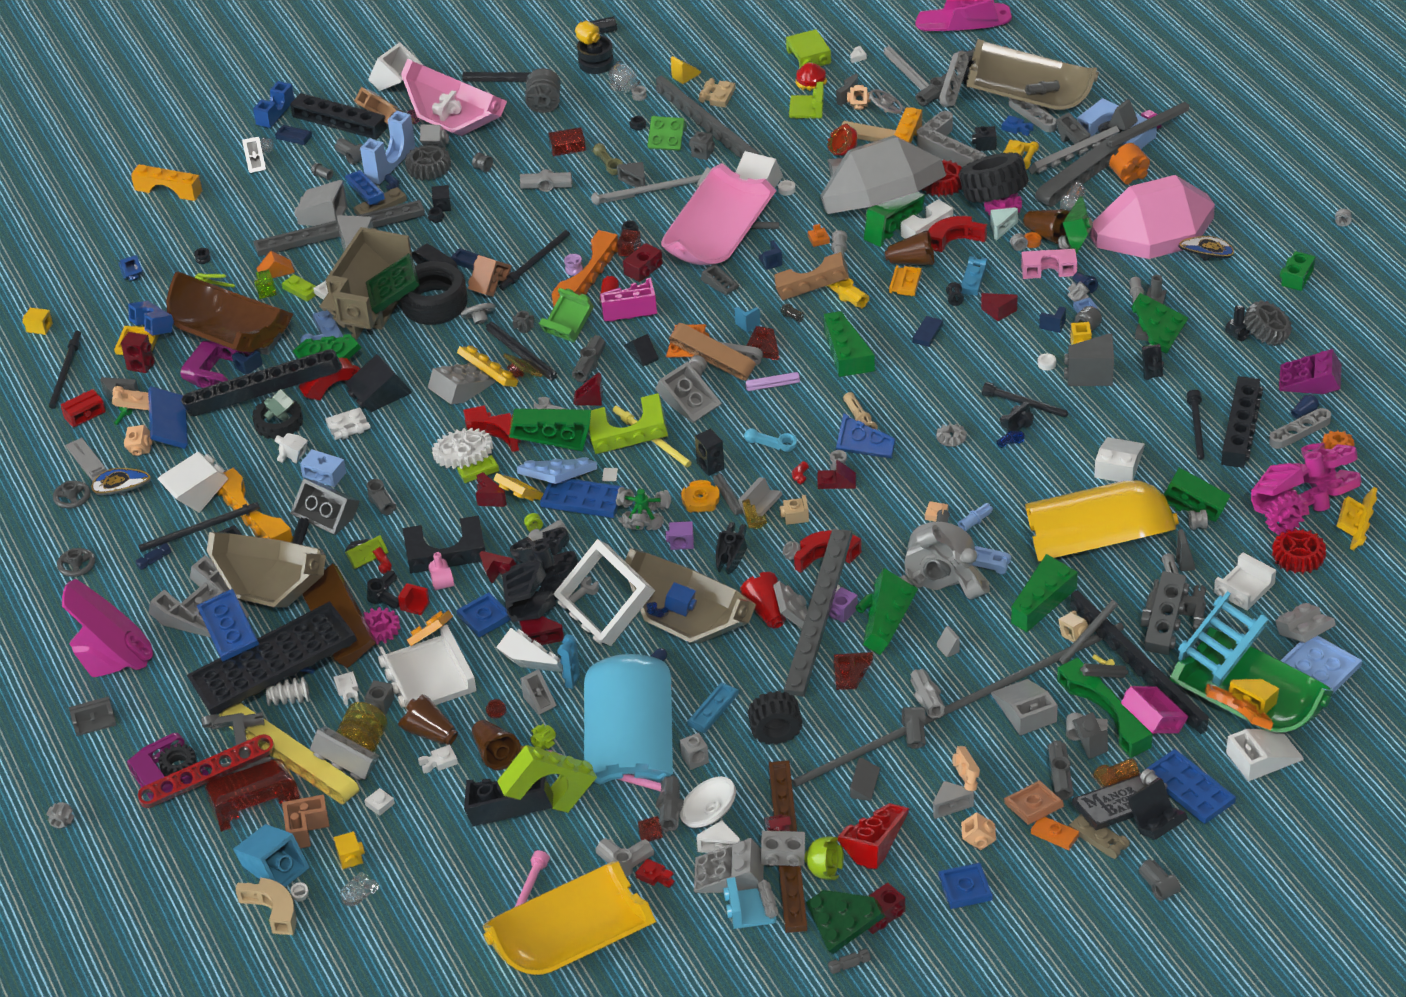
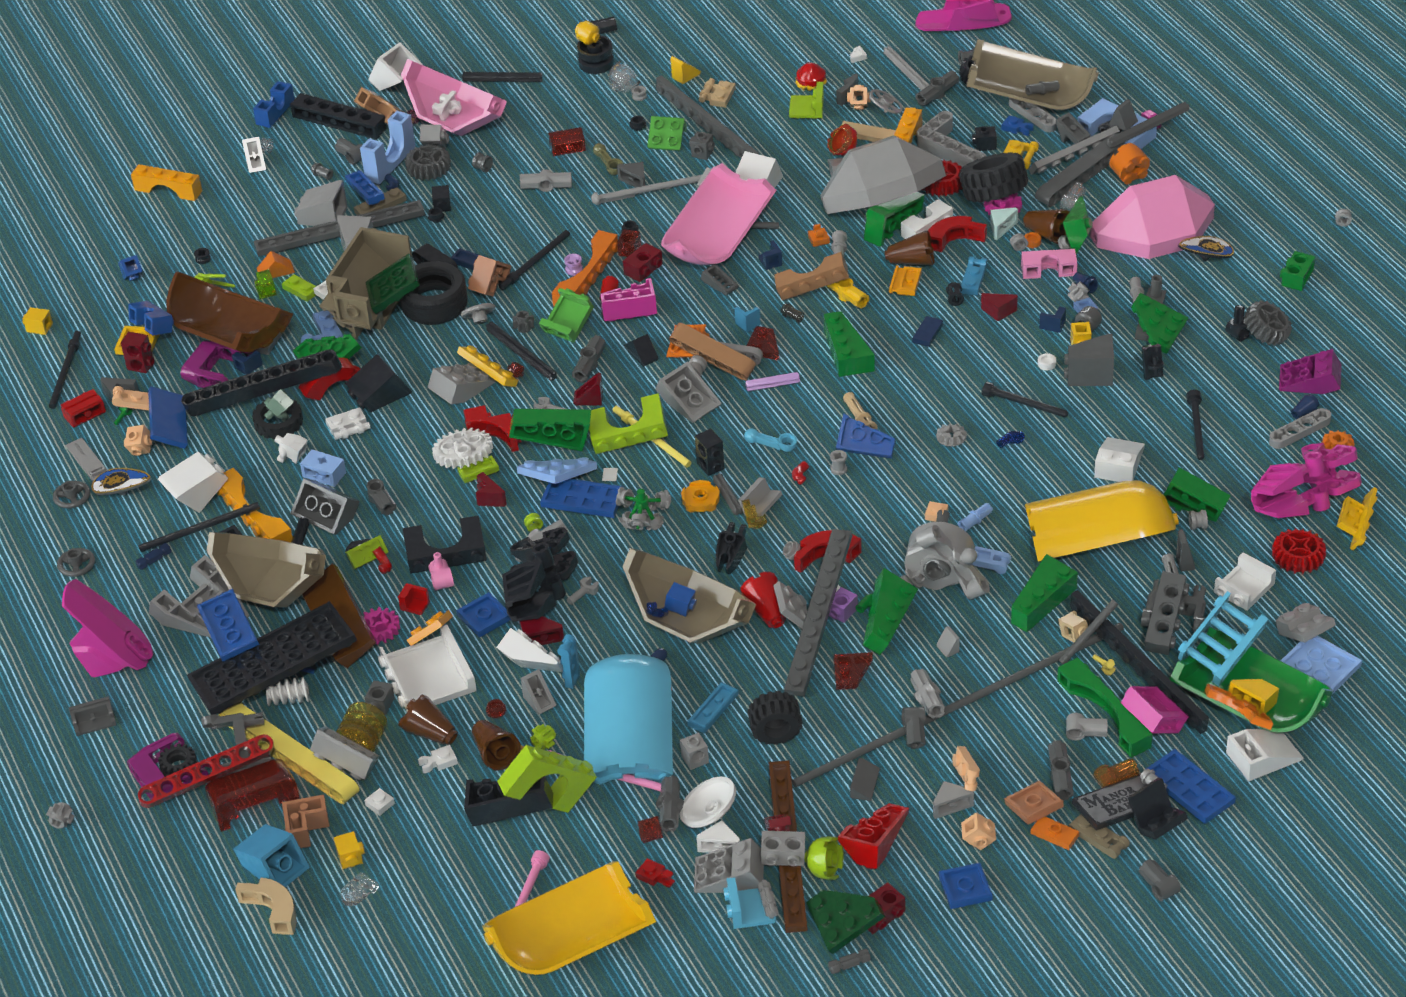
(293, 135): dark blue tile -> none
(298, 889): white hinge -> none
(347, 686): white plate -> none
(379, 592): black axle -> none
(495, 564): dark red slope -> none
(519, 488): yellow plate -> none
(522, 365): clear yellow piece -> none
(542, 90): dark grey wheel -> none
(628, 857): light grey piece -> none
(629, 609): white window -> none
(680, 535): medium lavender brick -> none
(786, 187): white tile -> none
(795, 510): tan brick -> none
(809, 48): lime panel -> none
(840, 478): dark red slope -> none
(959, 62): light grey beam -> none
(1018, 418): black hips -> none
(1026, 706): light grey slope -> none
(1092, 738): dark grey slope -> none
(1102, 670): dark grey axle -> none
(1241, 421): black brick -> none
(1285, 513): dark pink gear -> none

